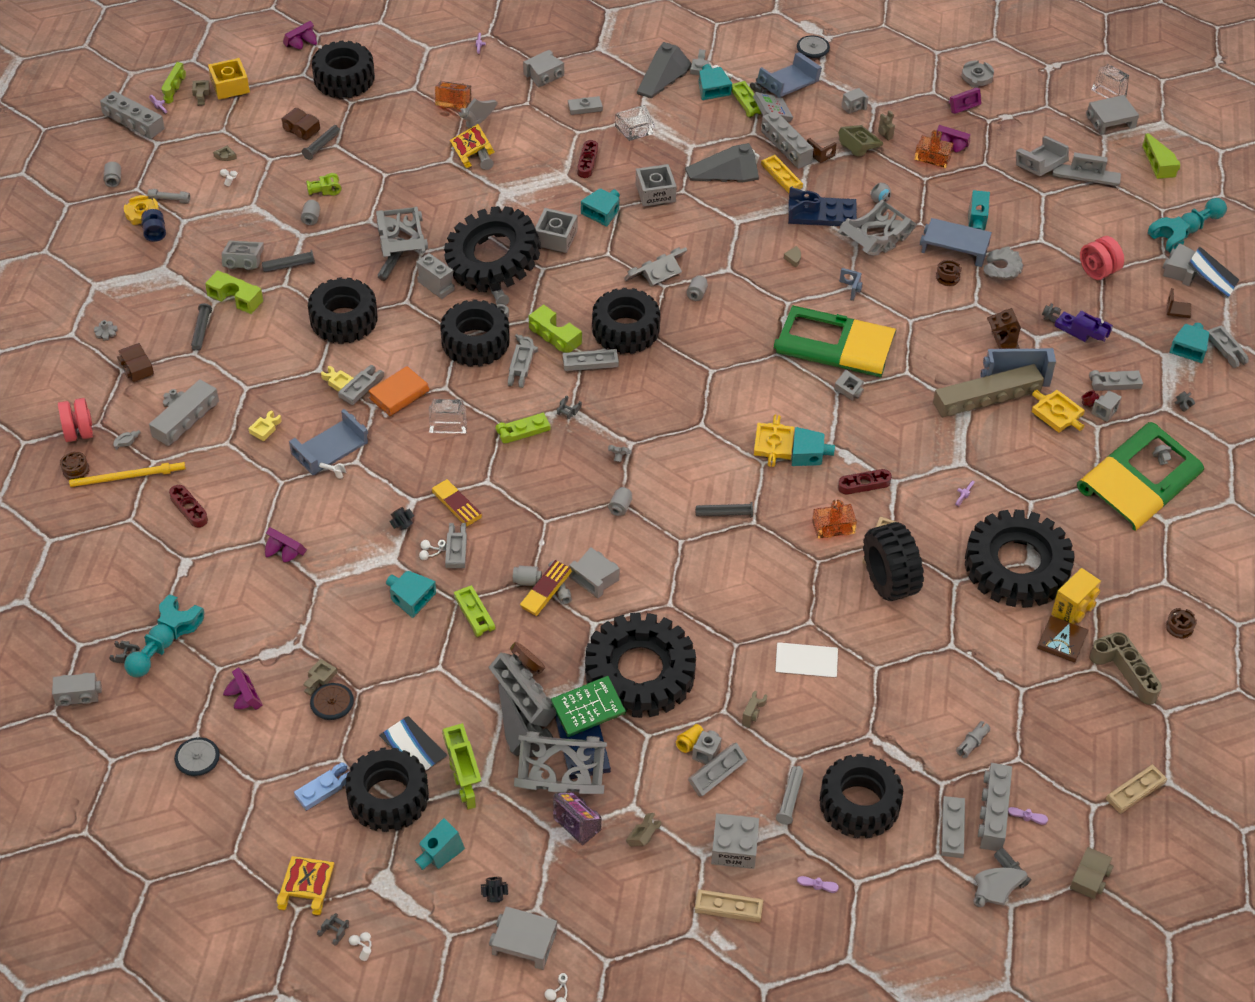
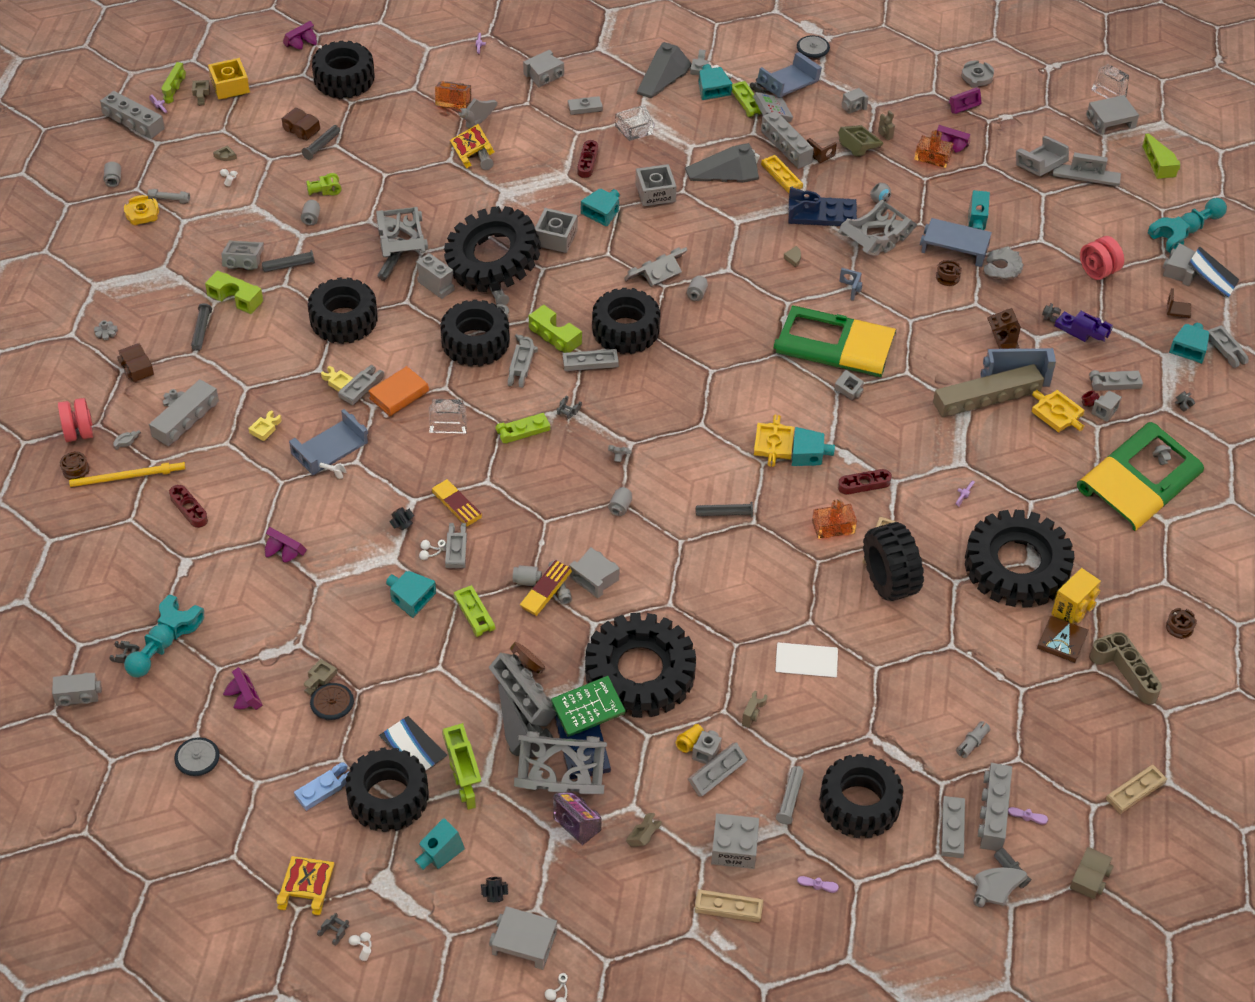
(153, 225): dark blue wheel -> none

